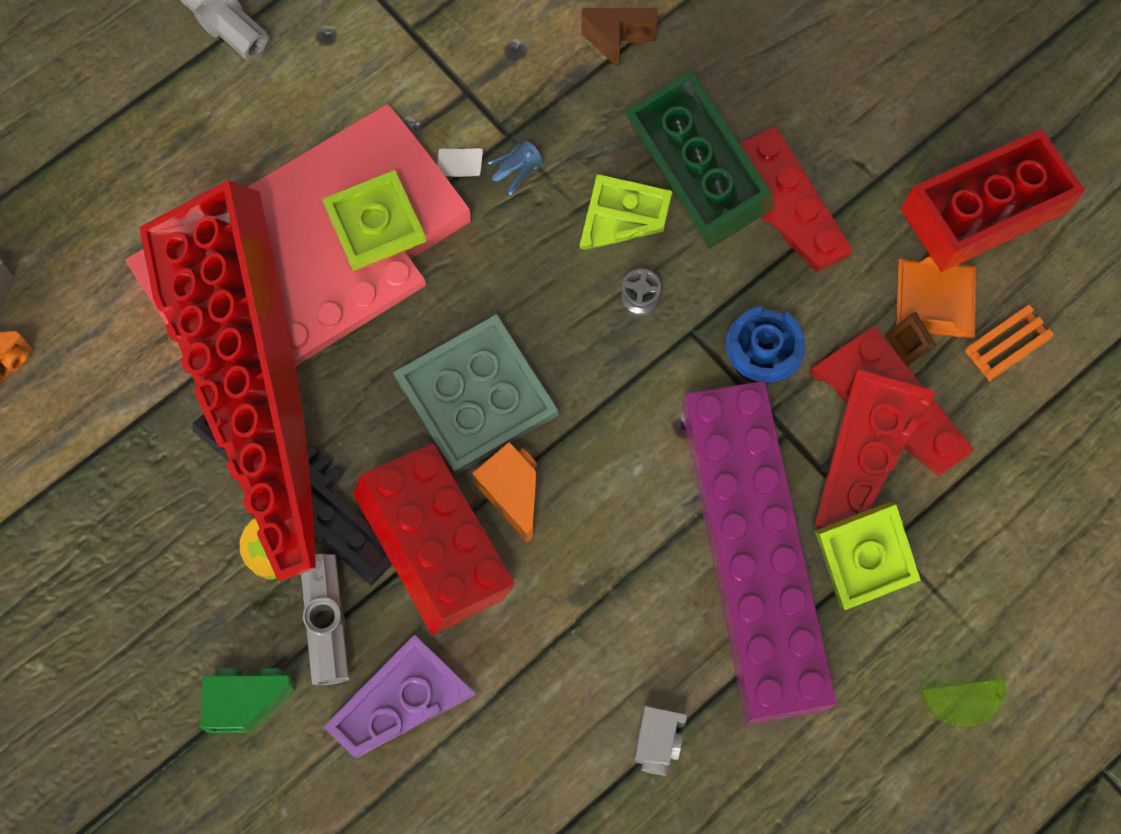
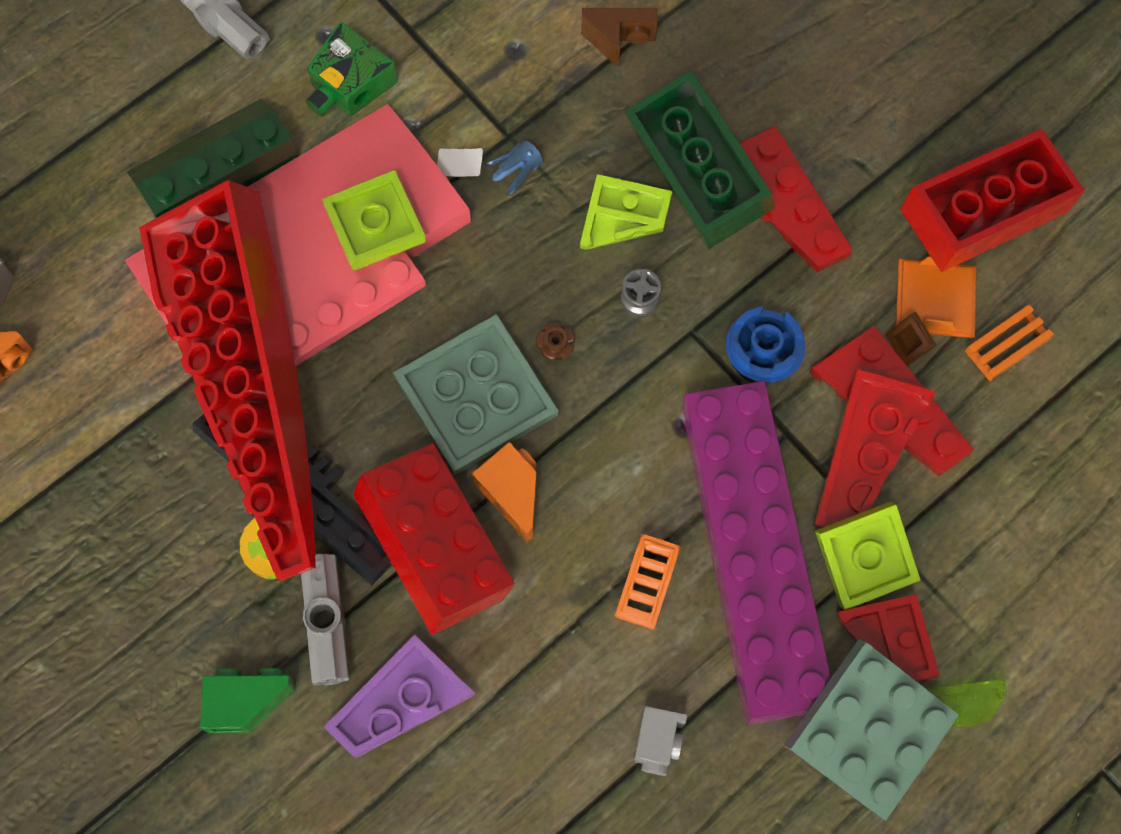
(234, 149): none -> dark green slope
(348, 73): none -> green torso
(555, 351): none -> reddish brown plate
(657, 547): none -> orange slope
(871, 729): none -> sand green plate
(896, 632): none -> red wing

